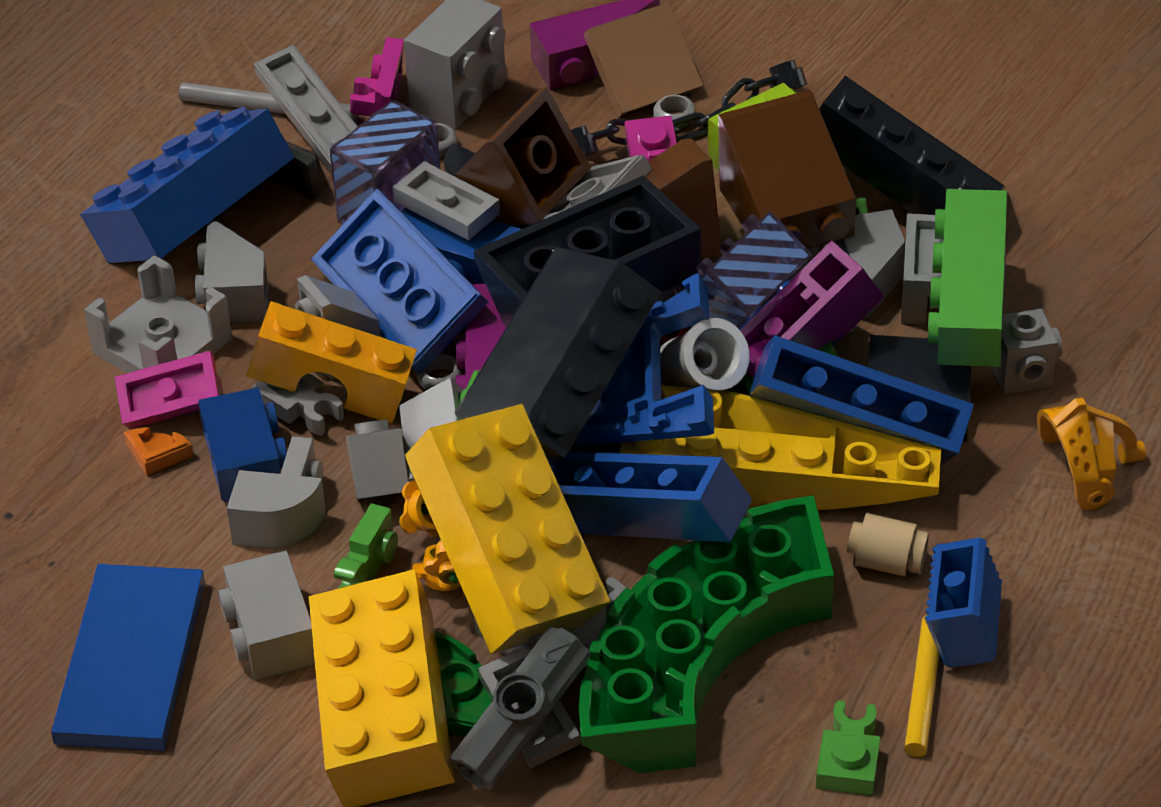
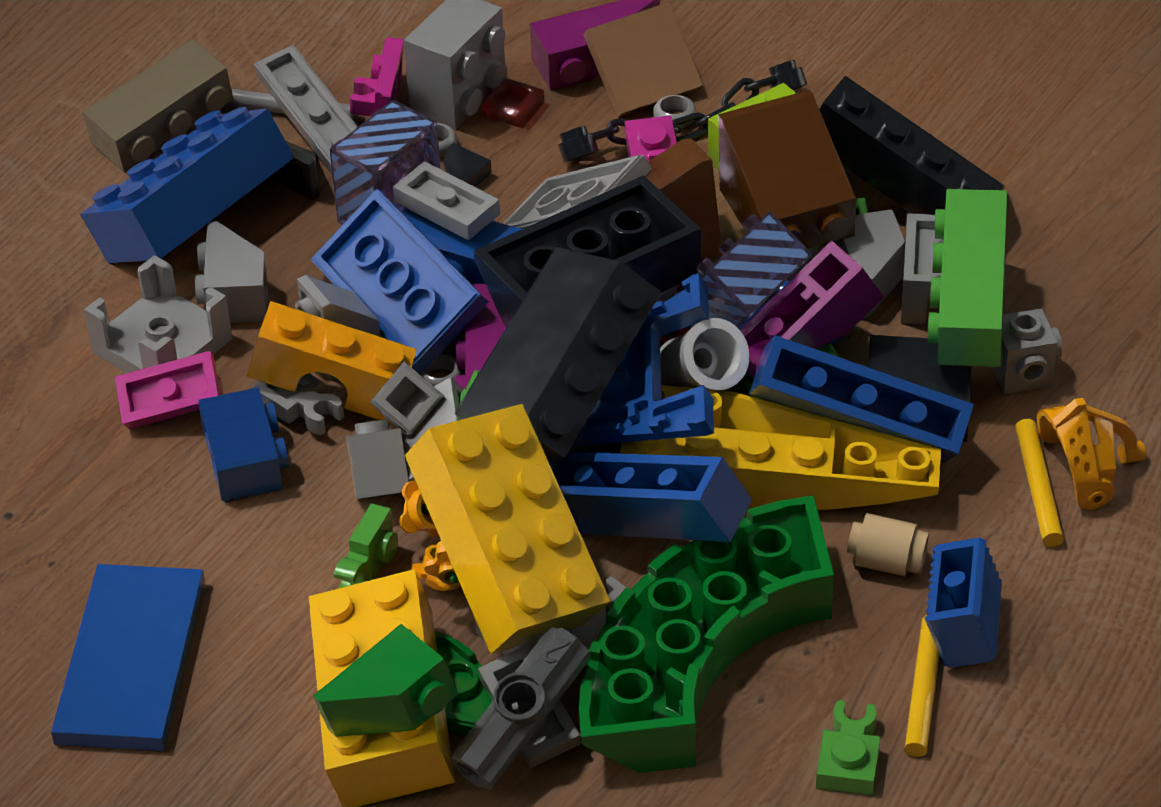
(157, 450): orange tile -> none
(158, 105): none -> dark tan brick
(269, 615): light grey brick -> none
(282, 507): light grey brick -> none
(387, 688): none -> green slope
(406, 399): none -> light grey slope
(513, 103): none -> clear red tile
(528, 162): reddish brown slope -> none
(1039, 483): none -> yellow bar

